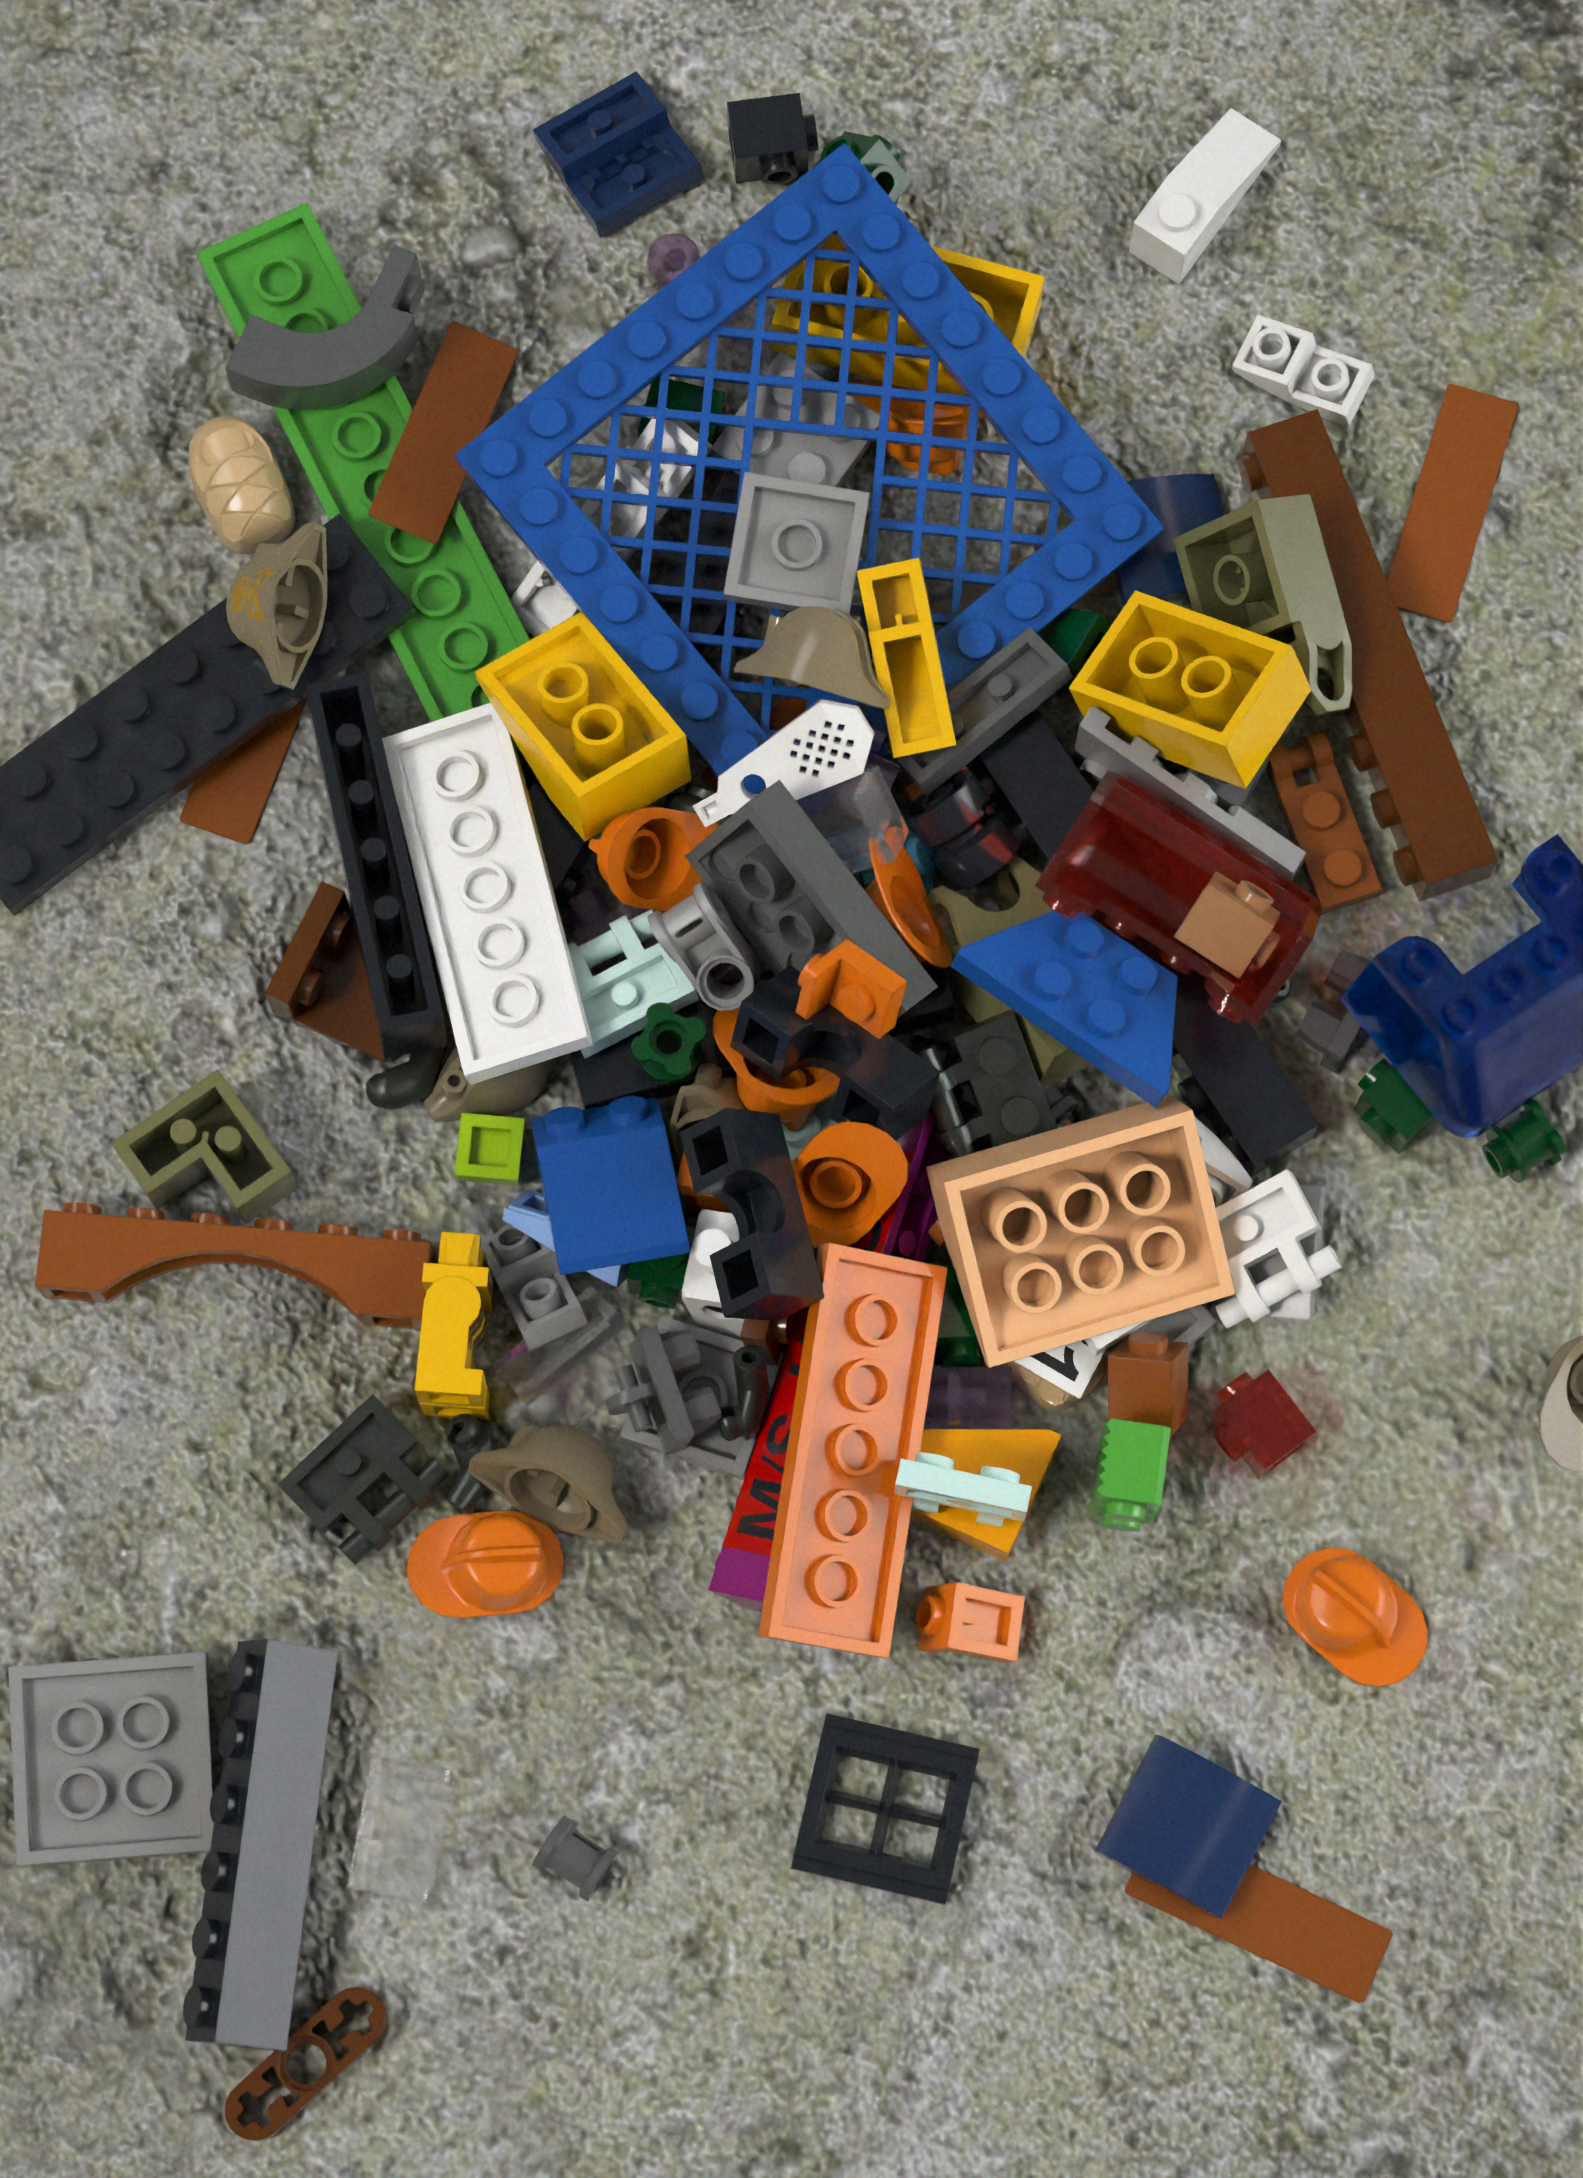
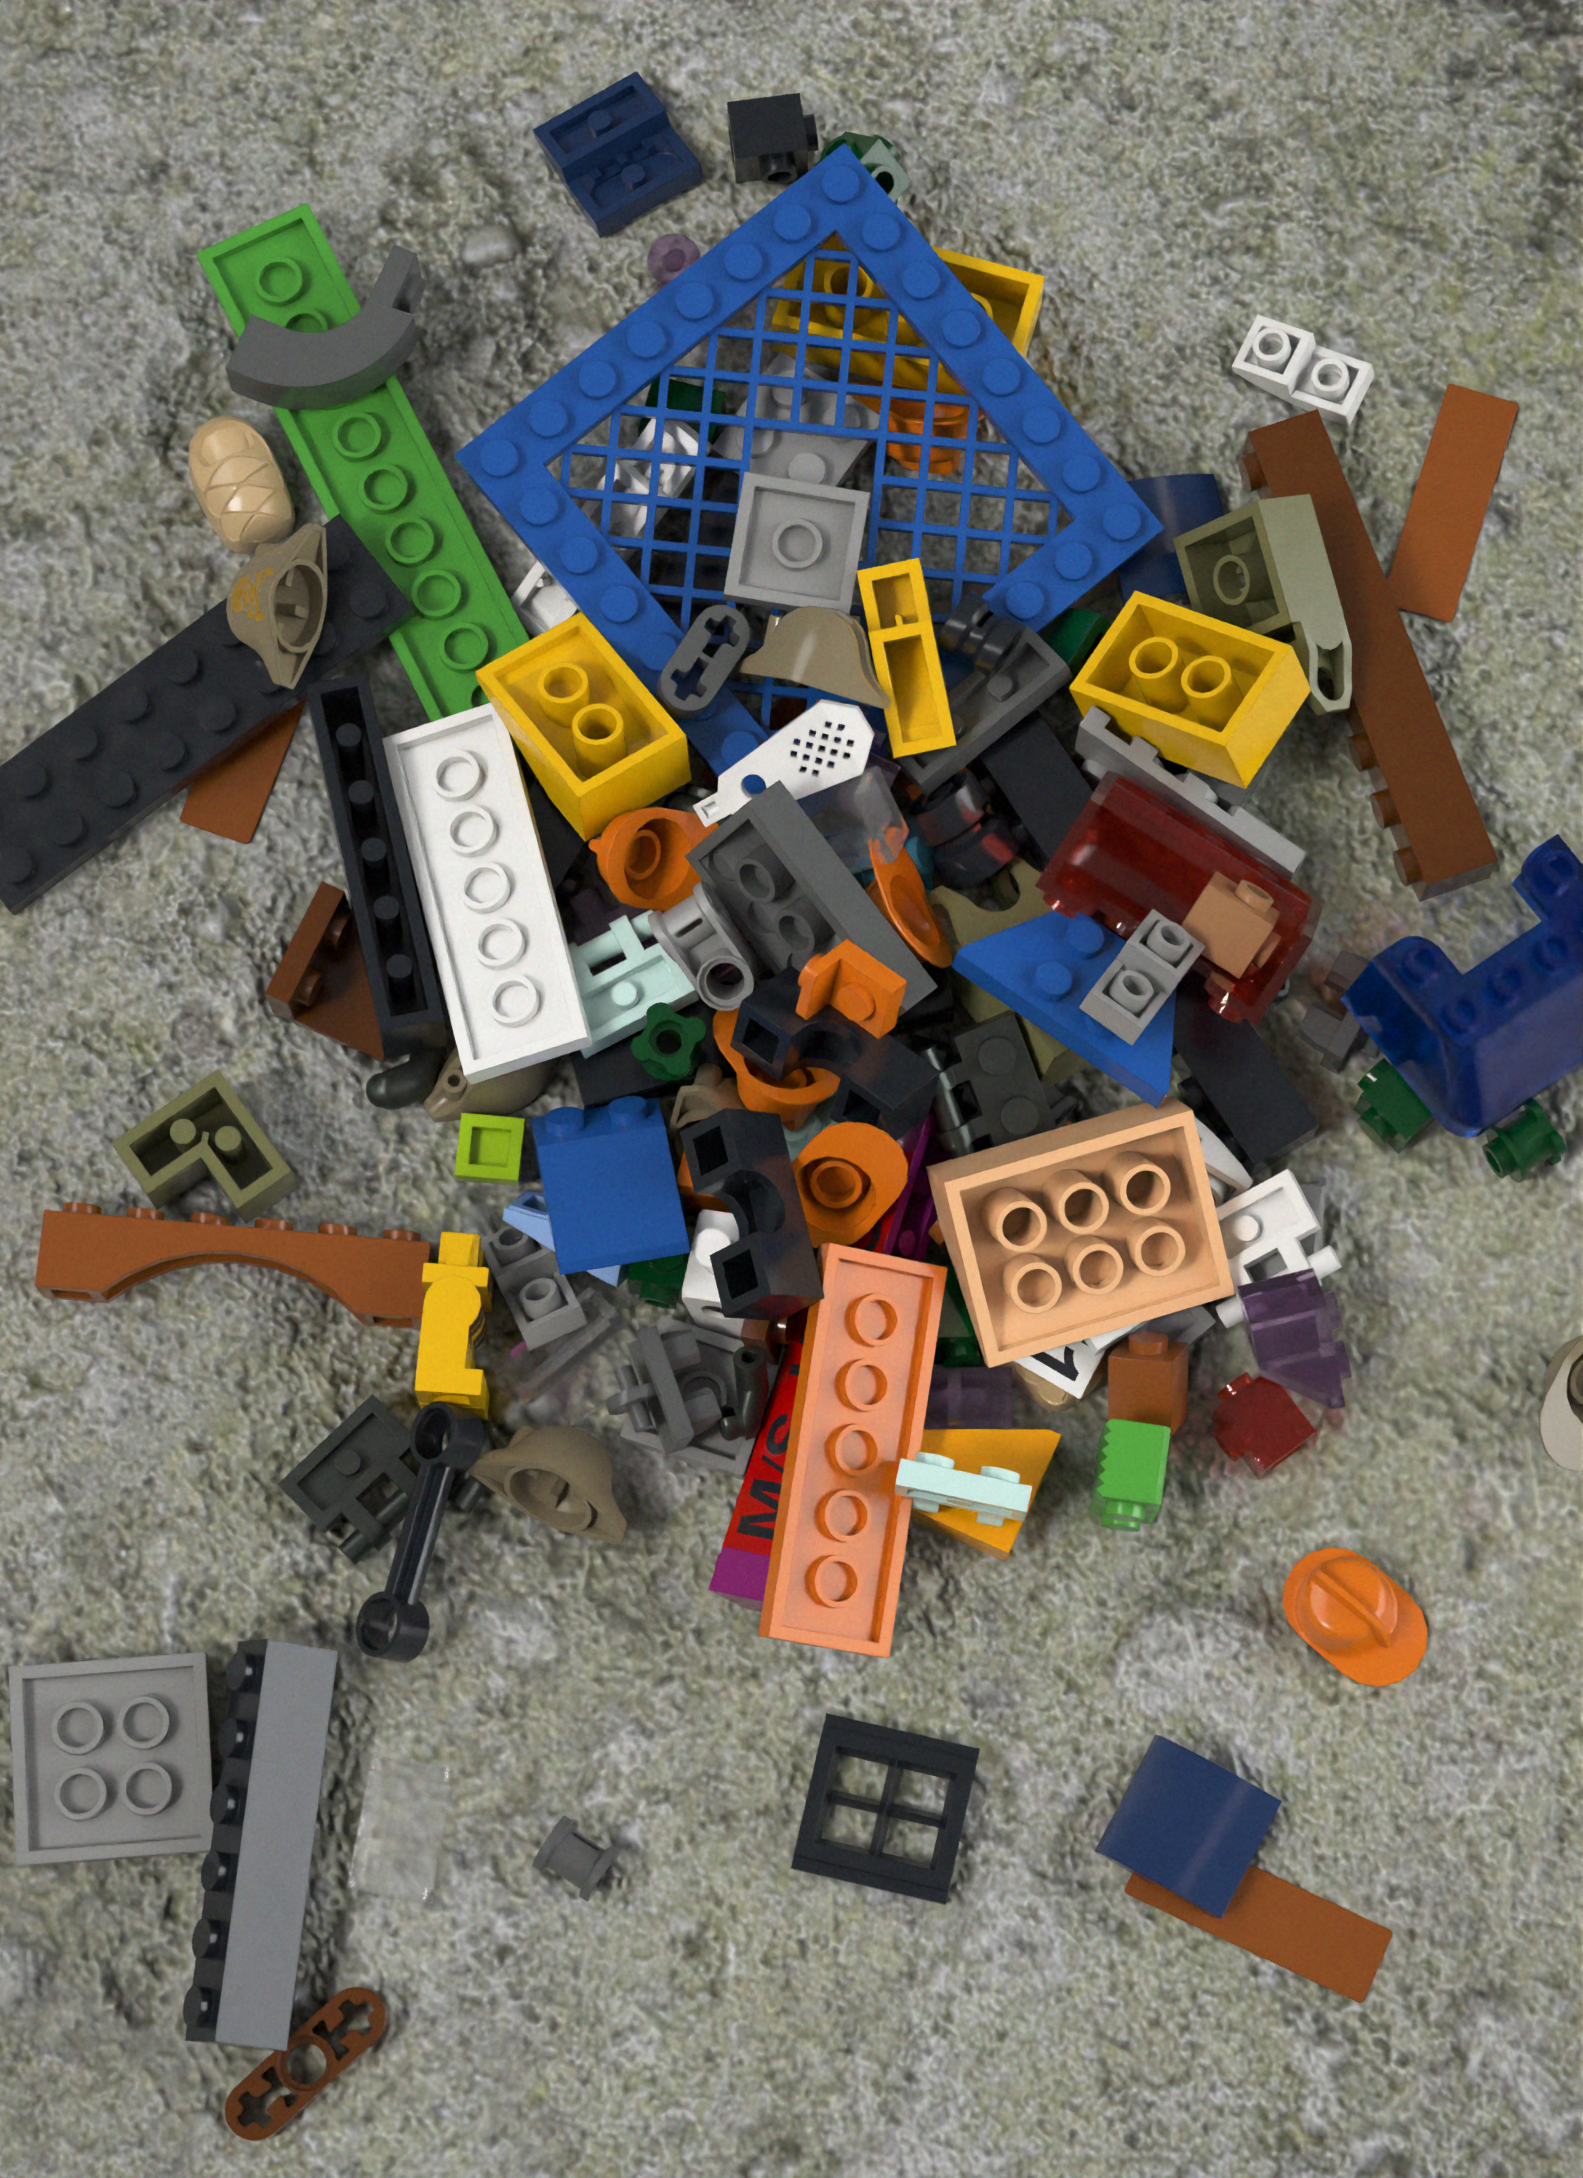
(419, 1532): none -> black piece
(446, 417): dark orange sticker -> none
(484, 1564): orange piece -> none
(691, 653): none -> dark grey beam
(970, 1622): orange bracket -> none
(981, 634): none -> black wheel
(1142, 977): none -> light grey slope
(1201, 195): white slope -> none
(1292, 1335): none -> clear purple slope
(1323, 824): dark orange plate -> none

